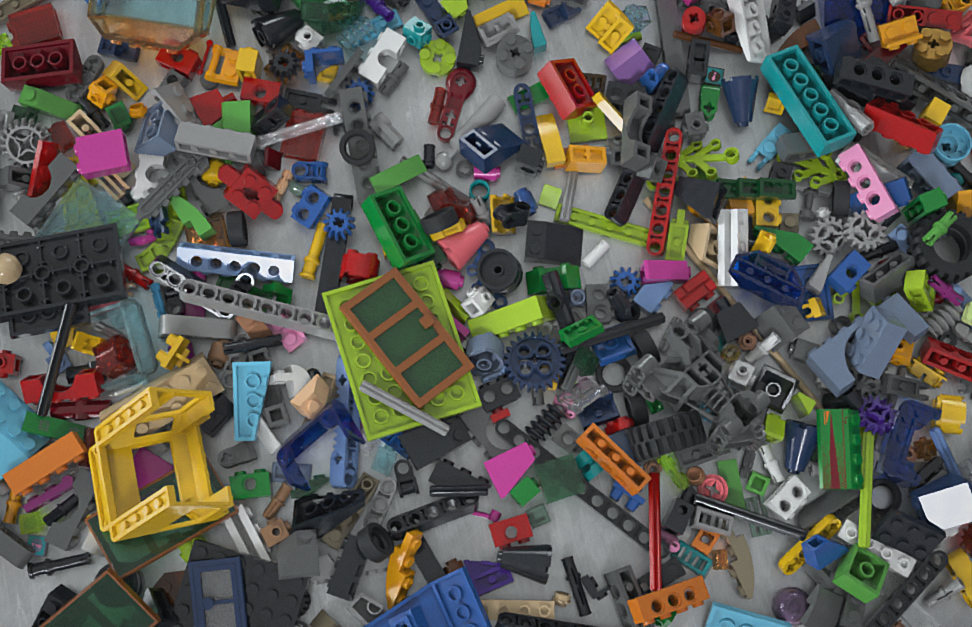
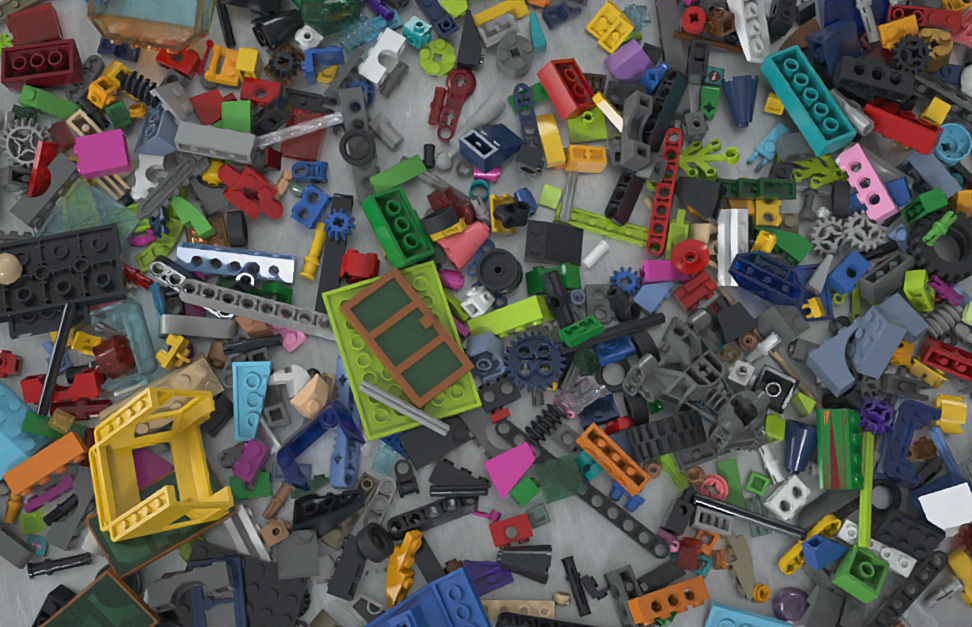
(61, 422): none -> clear yellow brick
(140, 88): none -> black piece
(165, 593): none -> dark grey arch
(251, 462): none -> magenta brick
(655, 532): red axle -> none
(690, 249): none -> red dish
(690, 553): none -> clear red brick
(747, 464): dark grey axle -> none
(761, 593): none -> light orange plate
(919, 53): none -> black gear

